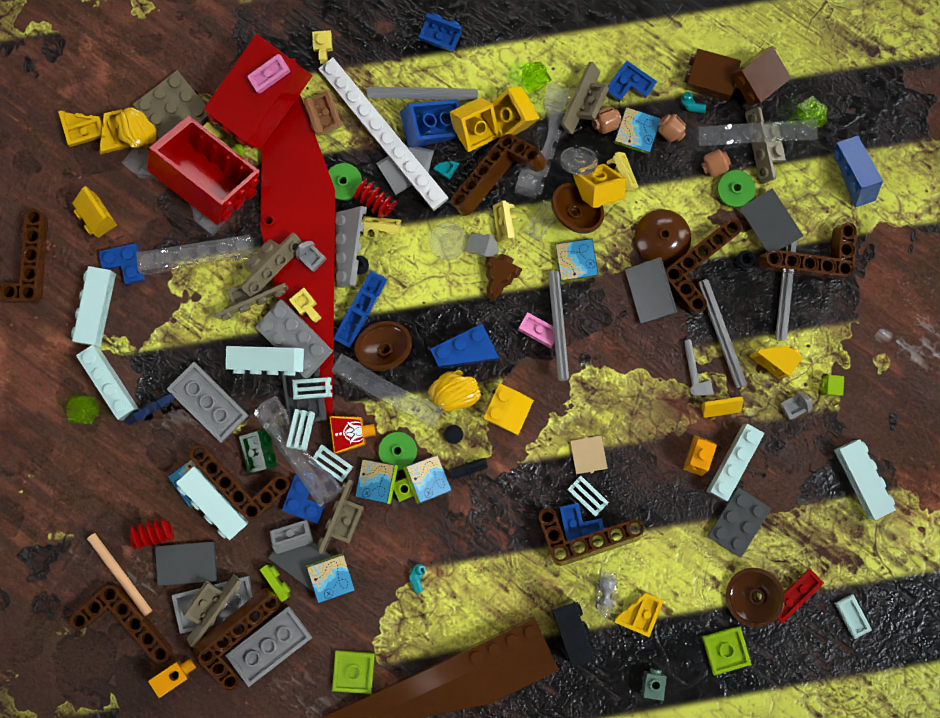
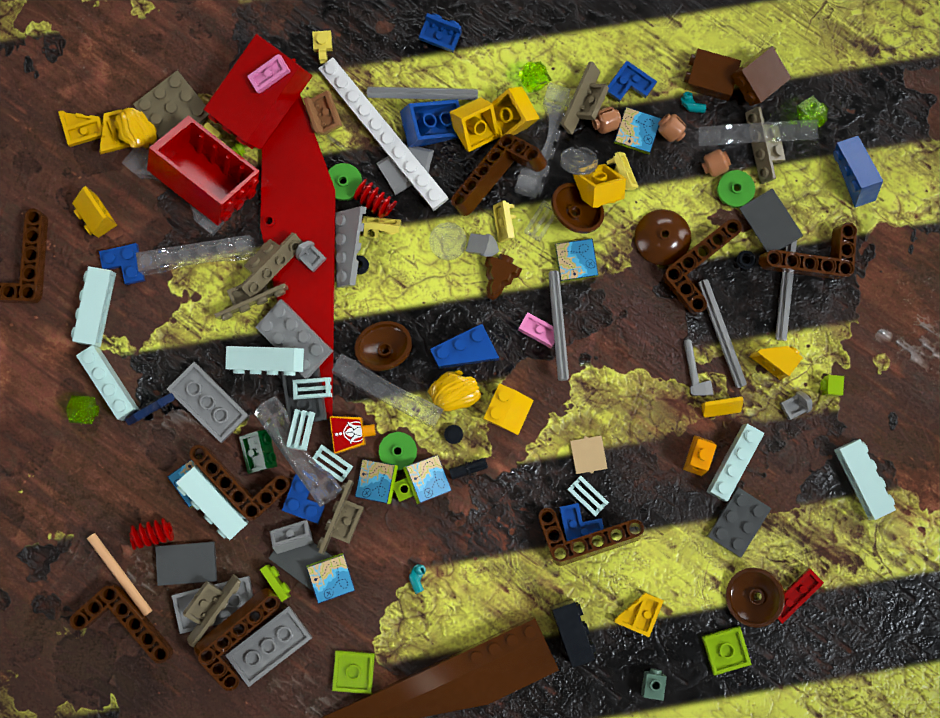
(166, 682): light orange torso -> none
(304, 304): light yellow plate -> none
(361, 308): blue slope -> none
(446, 168): teal tile -> none
(607, 584): clear piece -> none
(651, 290): dark grey tile -> none
(853, 616): light aqua tile -> none

